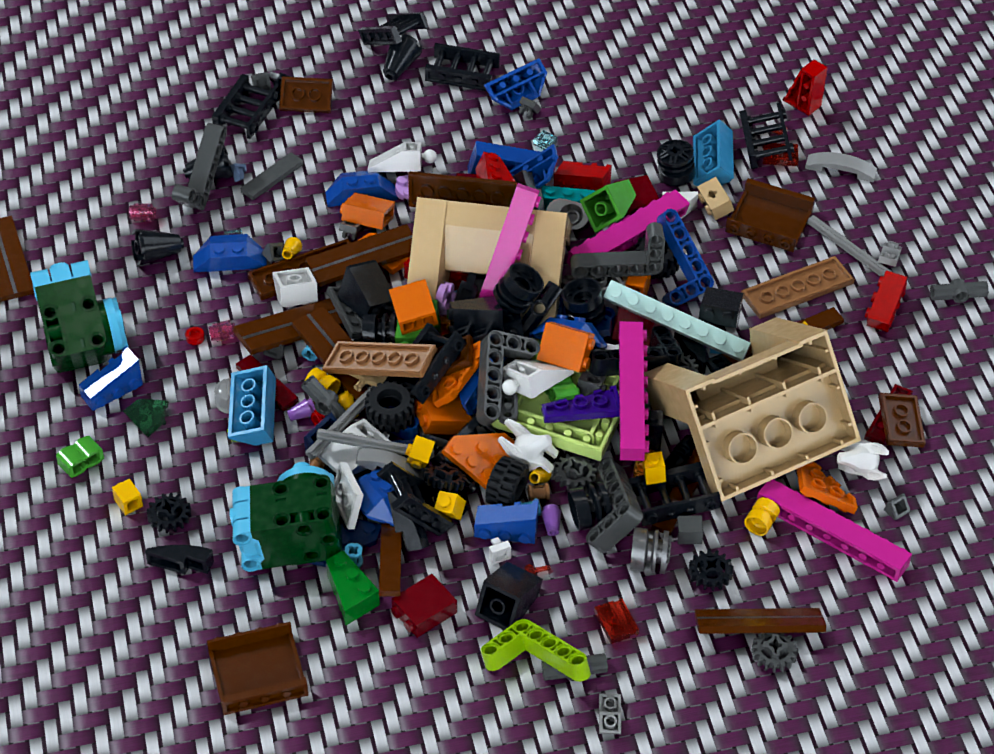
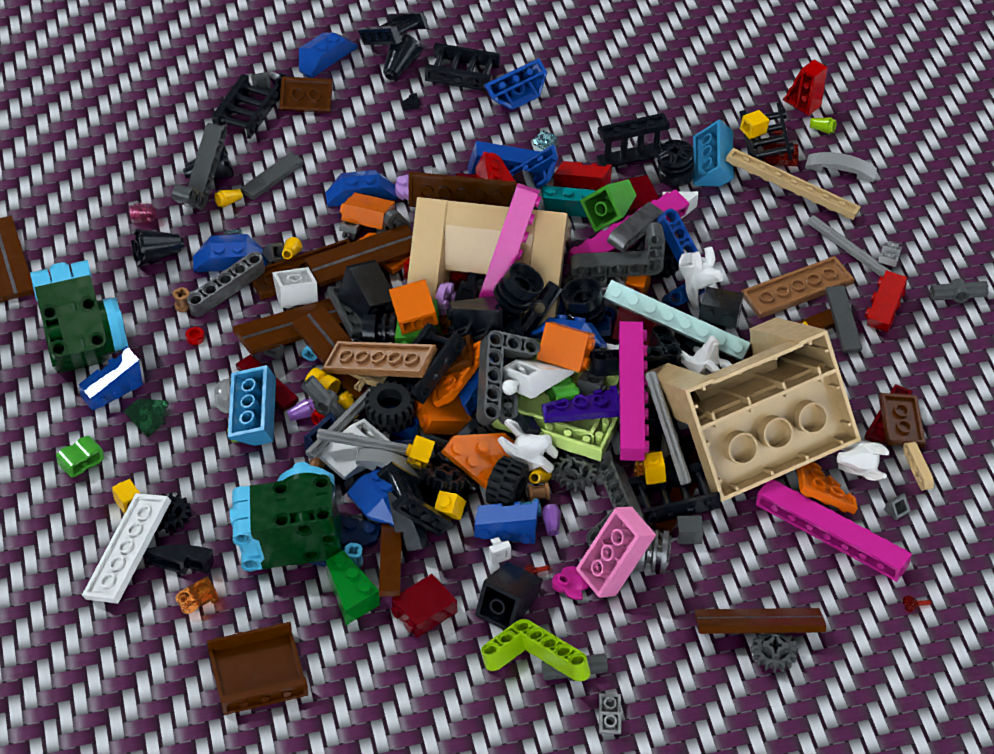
(126, 548): none -> white plate
(180, 296): none -> medium nougat bush
(196, 595): none -> clear orange leg
(221, 331): clear pink brick -> none
(226, 284): none -> flat silver beam
(227, 197): none -> yellow cone
(238, 171): sand blue tile -> none
(323, 53): none -> blue wedge
(347, 495): white tile -> none
(394, 219): none -> dark grey plate
(402, 158): white slope -> none
(411, 102): none -> black tile
(528, 424): none -> black tile
(530, 106): dark grey tile -> none
(570, 583): none -> dark pink plate
(573, 209): light grey piece -> none
(590, 505): black wheel -> none
(615, 551): none -> bright pink brick
(616, 621): clear red plate -> none
(629, 129): none -> black fence
(634, 227): none -> flat silver beam
(668, 428): none -> light grey axle
(699, 273): none -> white piece
(705, 359): none -> white piece
(711, 570): black gear -> none
(715, 199): tan brick -> none
(754, 124): none -> yellow brick
(762, 516): yellow wheel -> none
(771, 215): reddish brown panel -> none
(793, 184): none -> tan plate
(824, 125): none -> lime cone
(843, 319): none -> dark grey tile
(911, 603): none -> clear red hand
(918, 466): none -> tan beam

